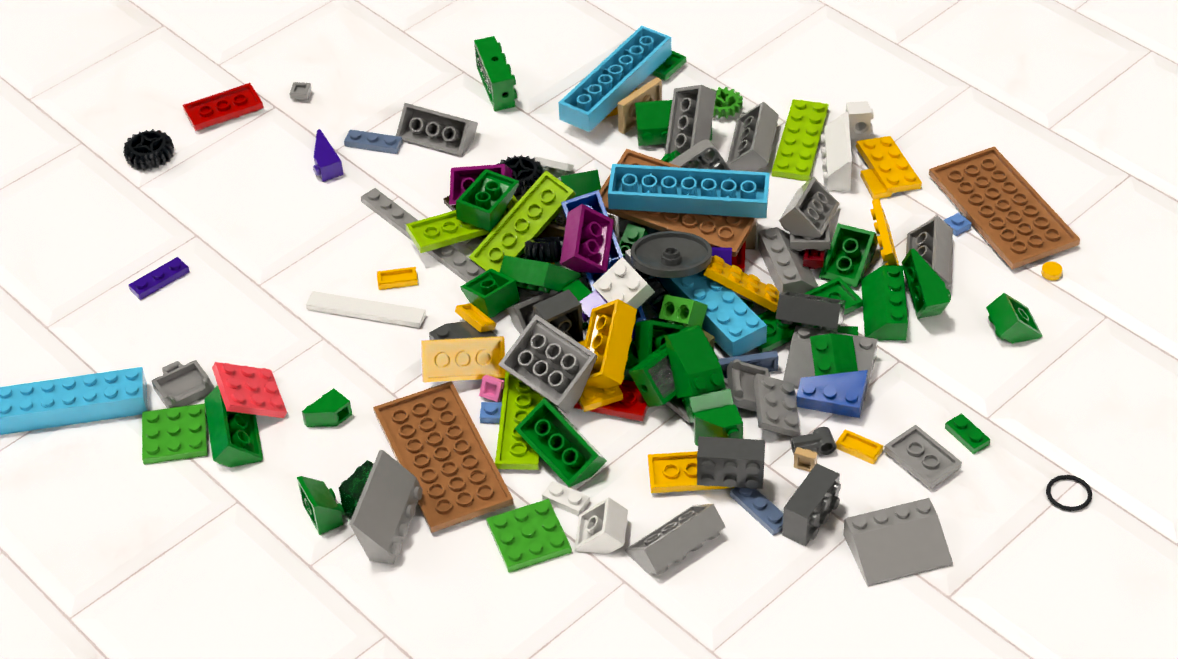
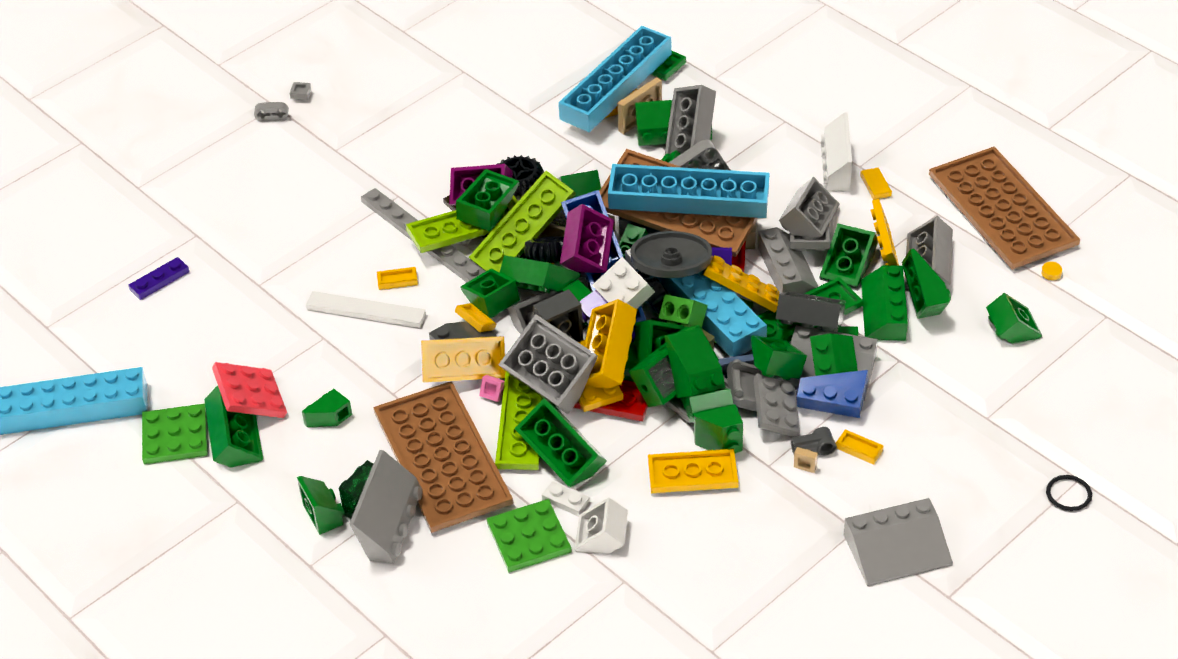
(148, 149): black gear -> none
(182, 384): light grey piece -> none
(223, 106): red plate -> none
(271, 111): none -> light grey beam
(326, 160): dark purple slope -> none
(373, 141): sand blue plate -> none
(436, 129): light grey slope -> none
(490, 412): medium blue plate -> none
(495, 73): green brick -> none
(560, 167): white plate -> none
(676, 538): light grey slope -> none
(727, 102): bright green gear -> none
(730, 462): dark grey brick -> none
(753, 139): light grey slope -> none
(759, 508): sand blue plate -> none
(777, 357): none -> green slope
(800, 140): lime plate -> none
(811, 505): dark grey brick -> none
(813, 258): dark red plate -> none
(859, 120): white brick -> none
(888, 164): yellow plate -> none
(922, 456): light grey plate -> none
(958, 223): medium blue plate -> none
(967, 433): green plate -> none

